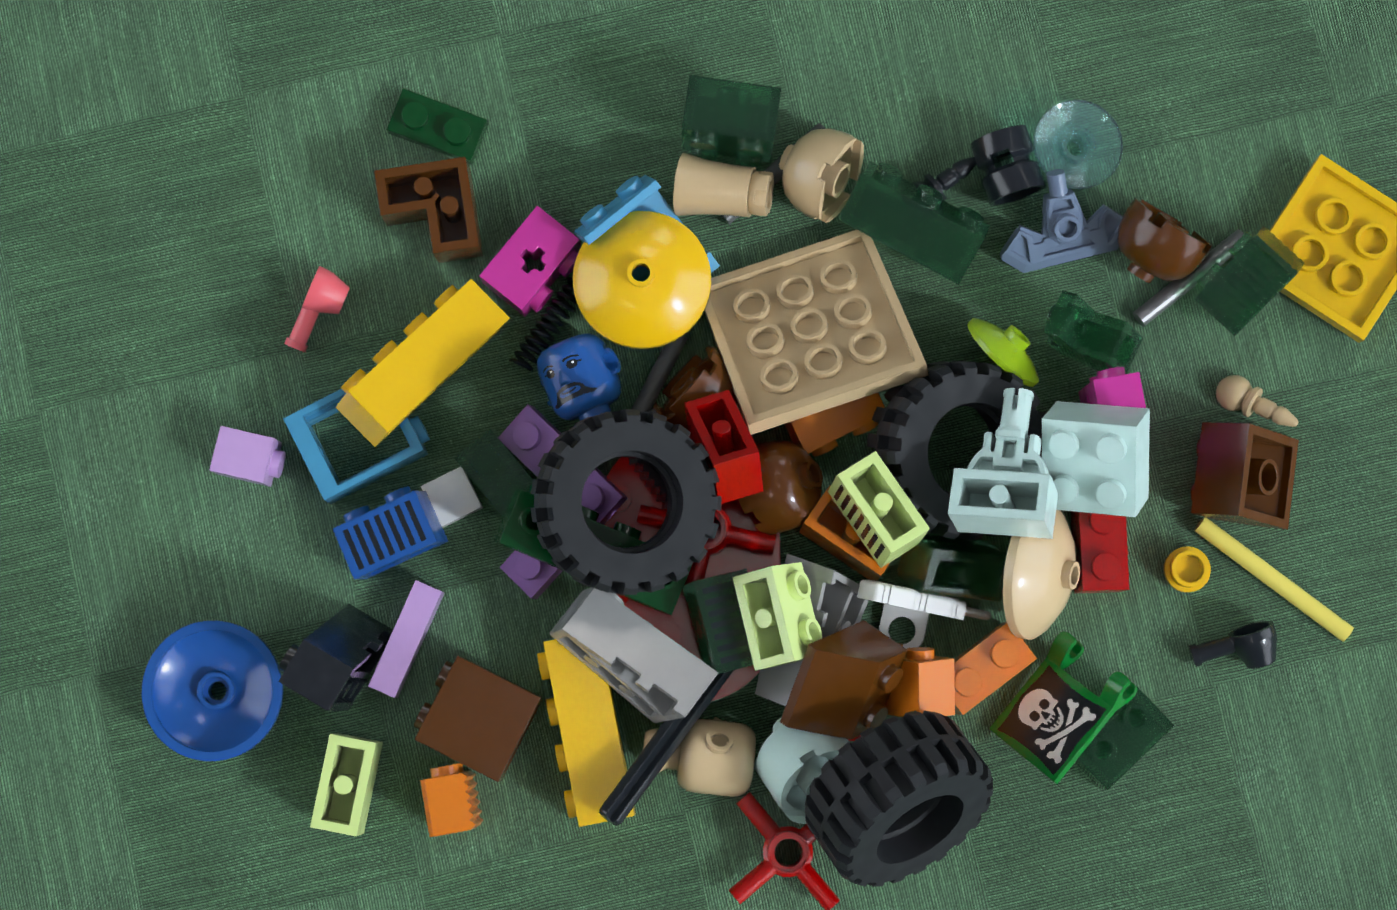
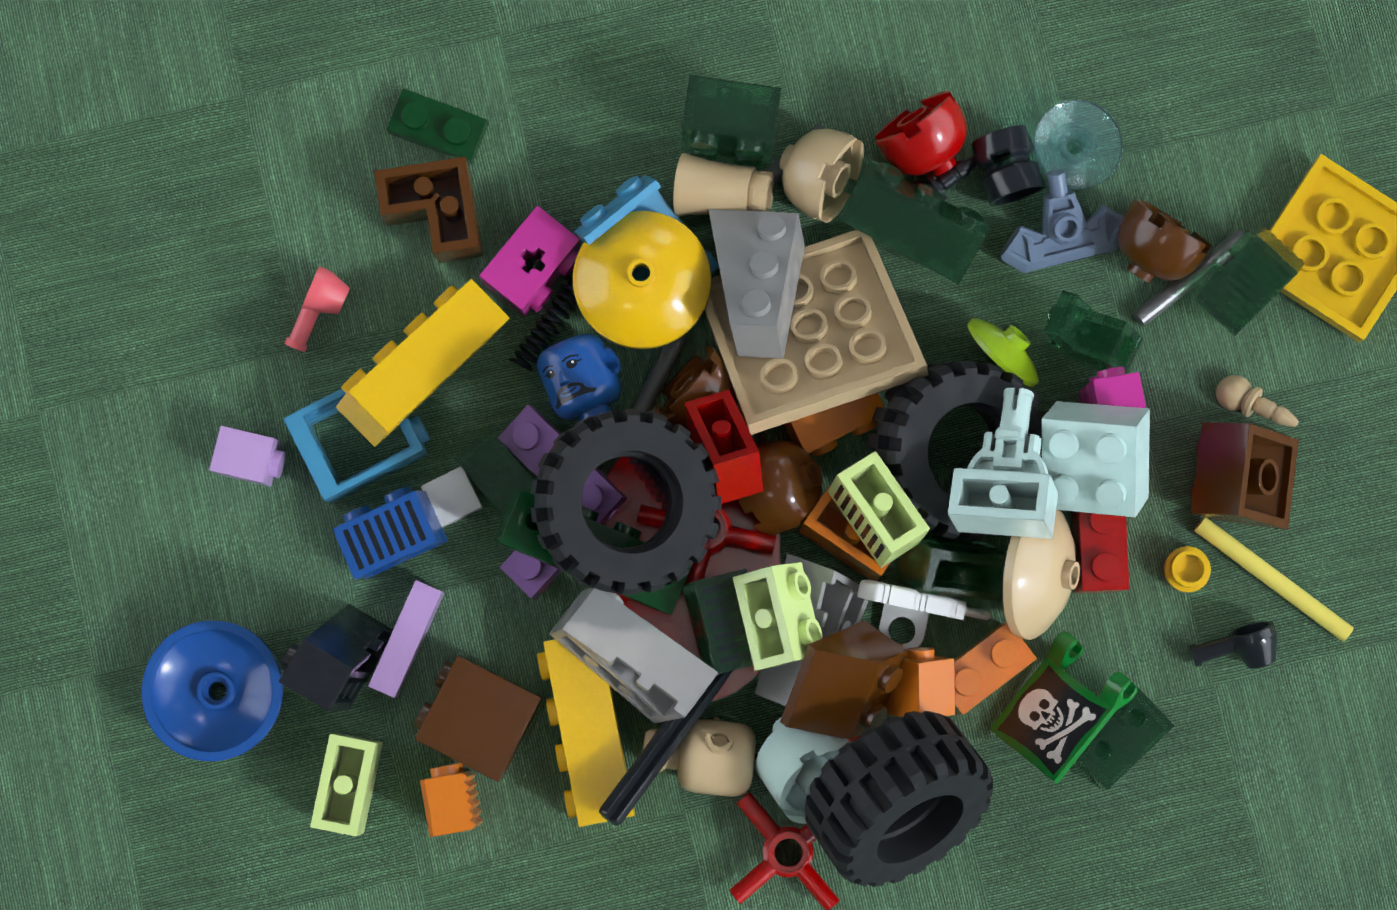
(759, 275): none -> light grey wedge
(926, 137): none -> red cylinder

